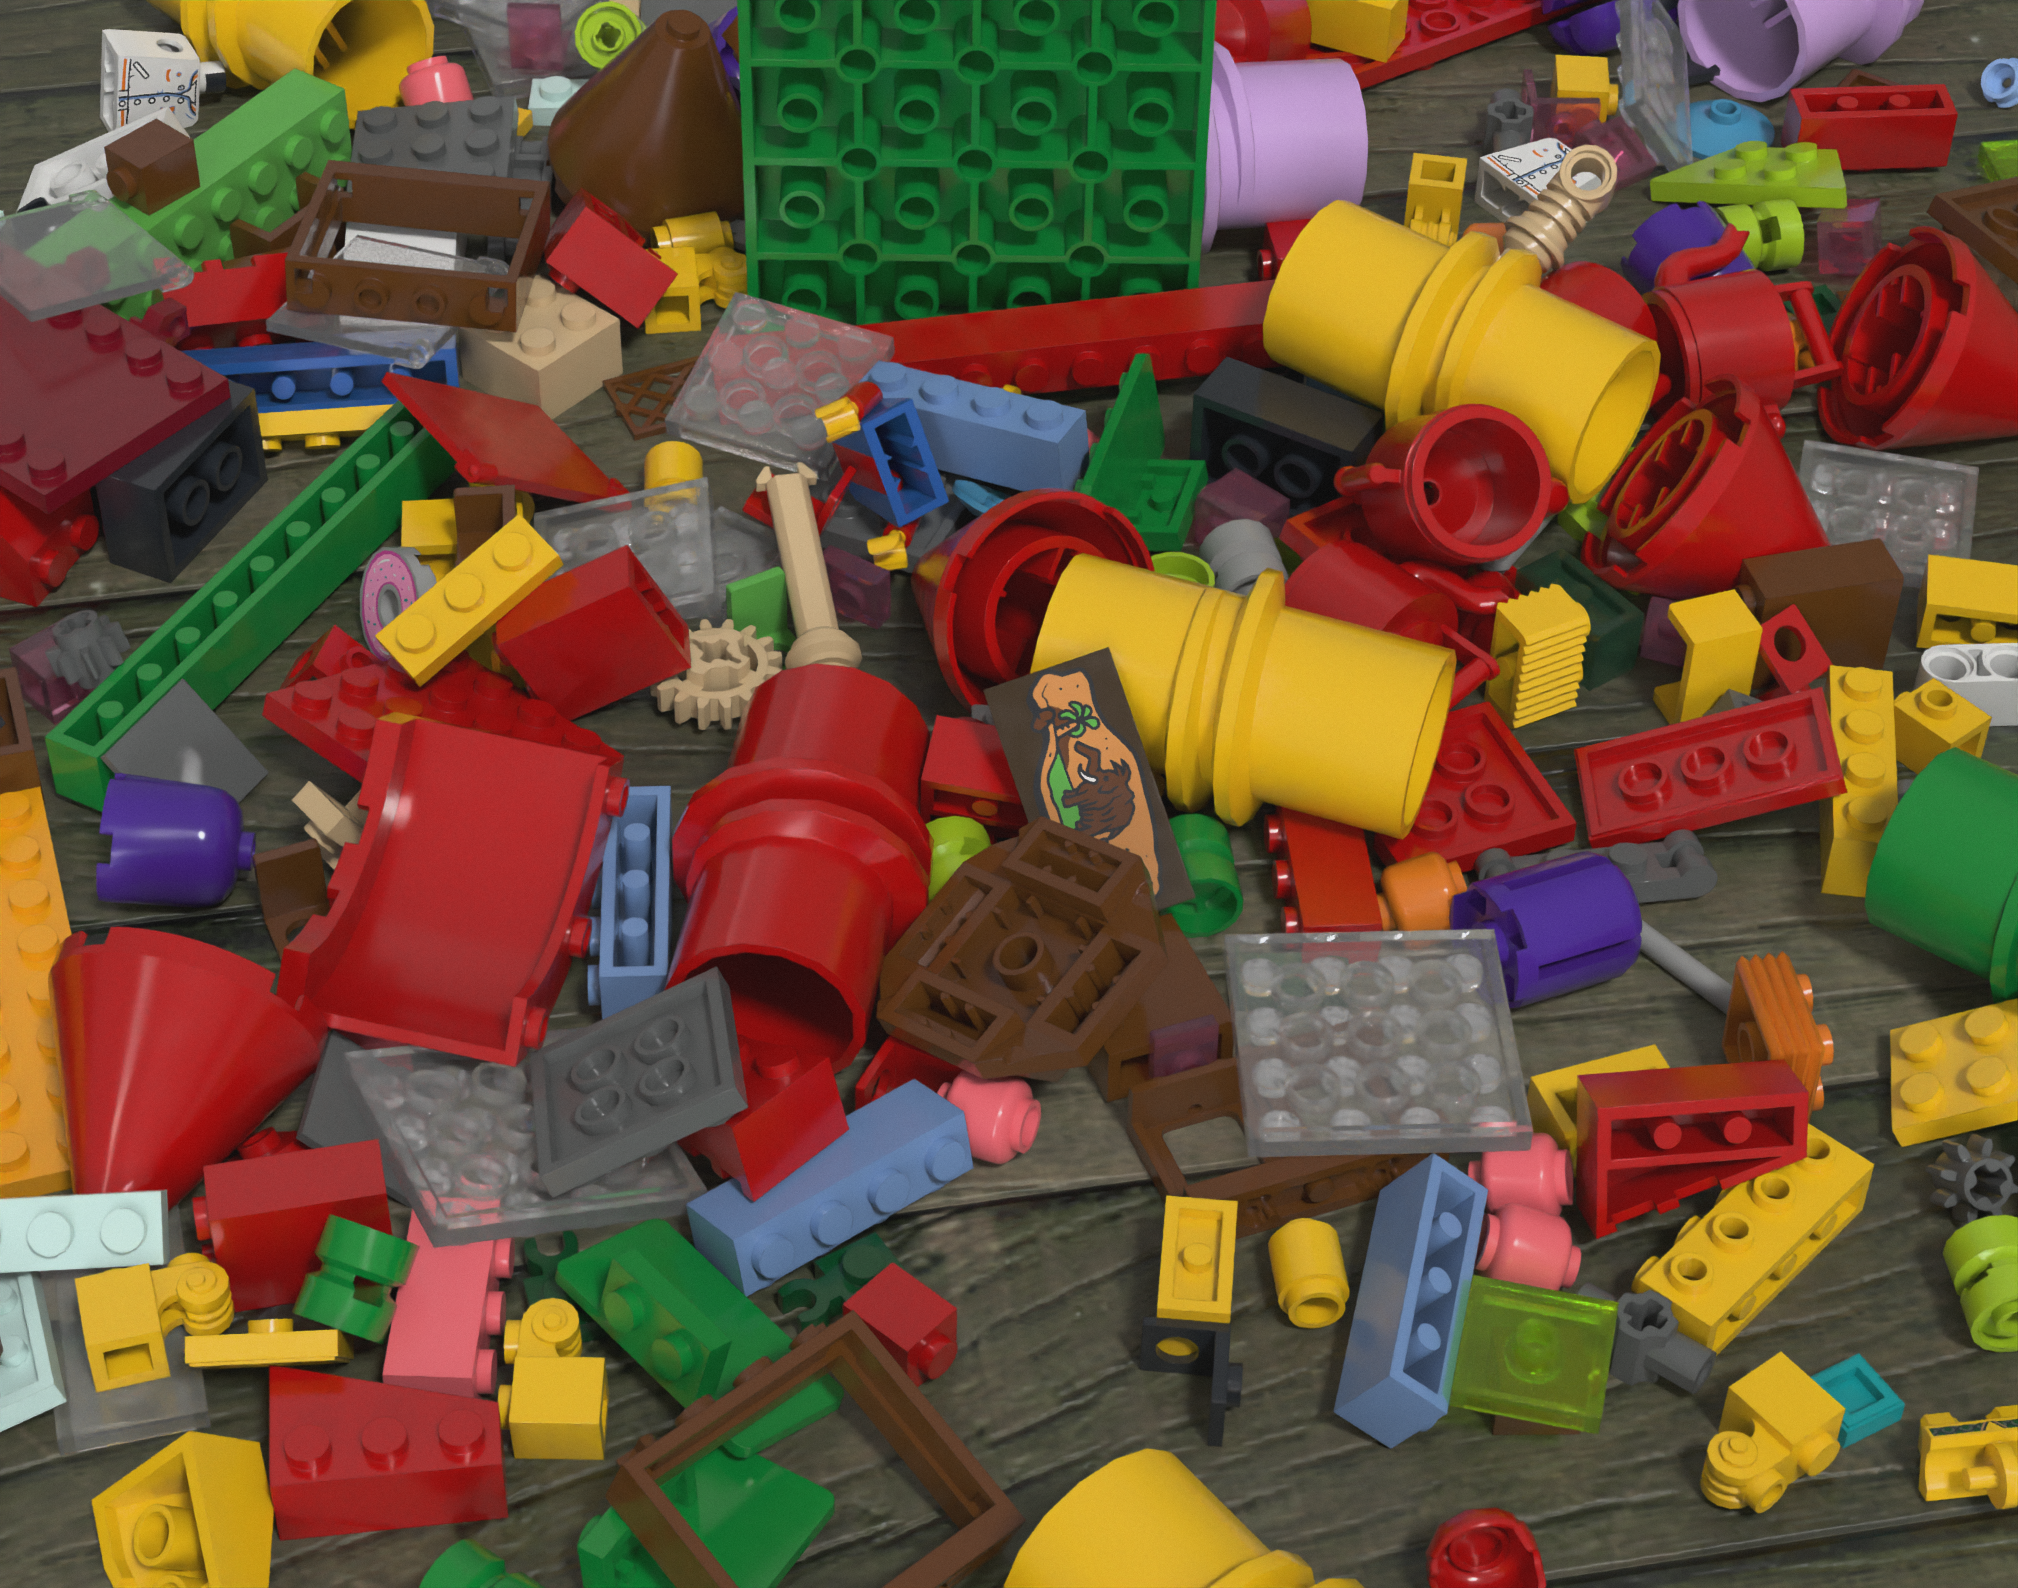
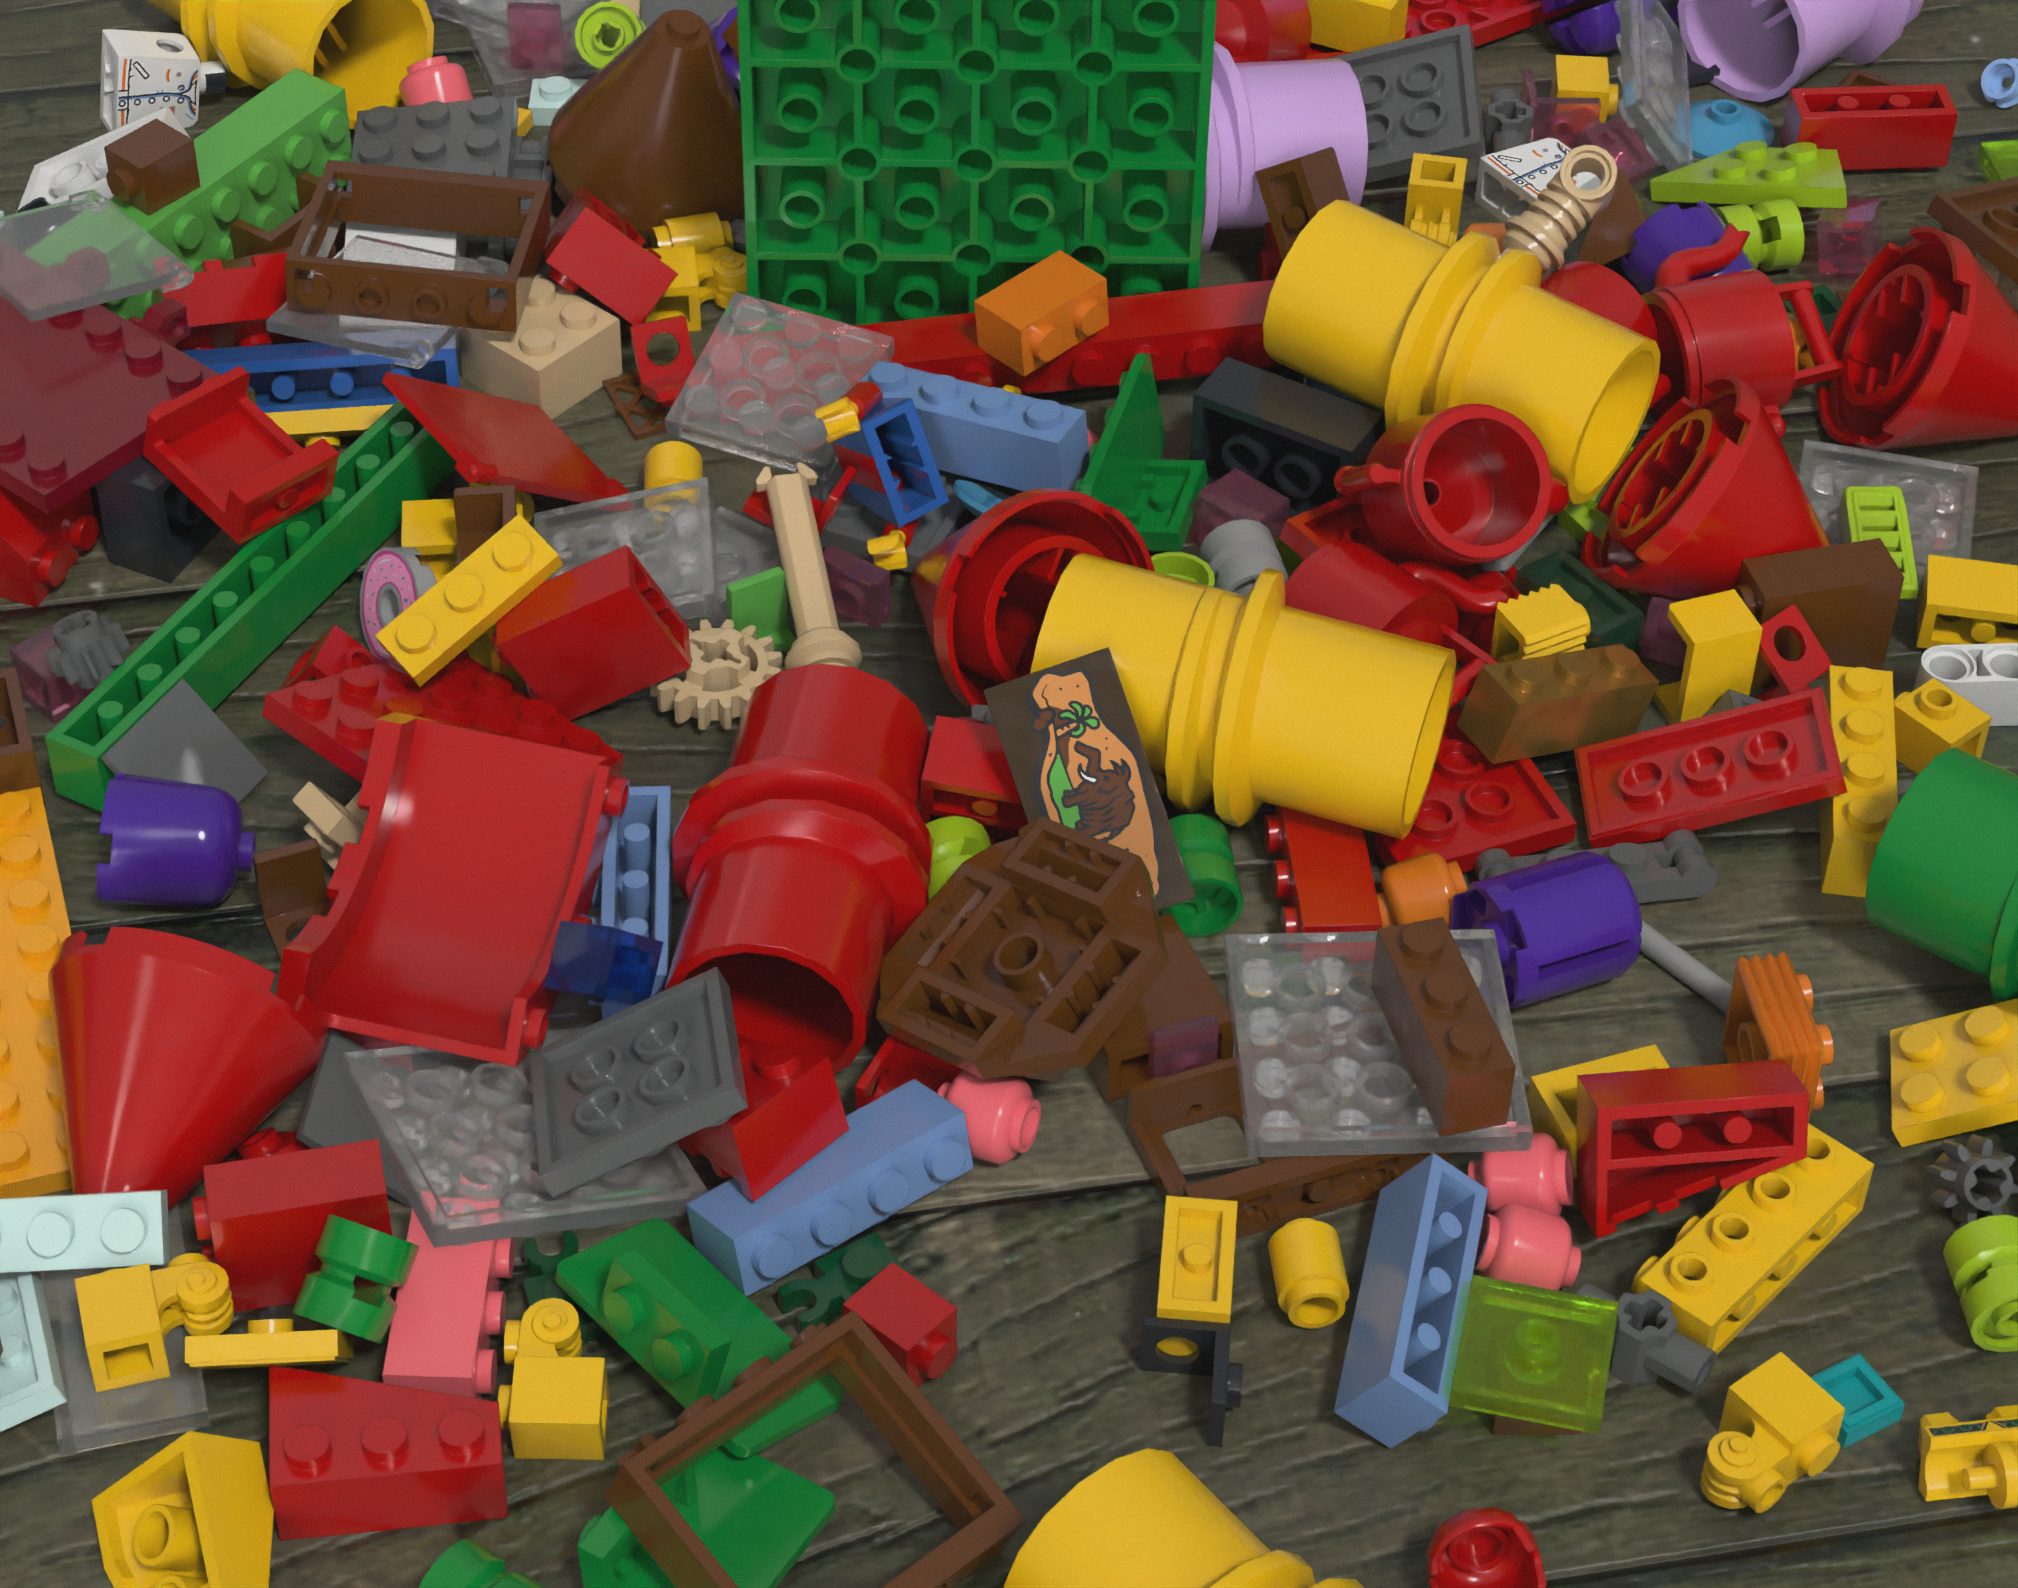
(236, 457): none -> red panel
(603, 964): none -> clear blue brick
(662, 381): none -> red bracket
(1041, 312): none -> orange brick
(1297, 191): none -> reddish brown panel
(1419, 100): none -> dark grey plate
(1442, 1027): none -> reddish brown brick
(1556, 702): none -> pearl gold brick
(1612, 229): none -> reddish brown slope
(1881, 514): none -> lime slope

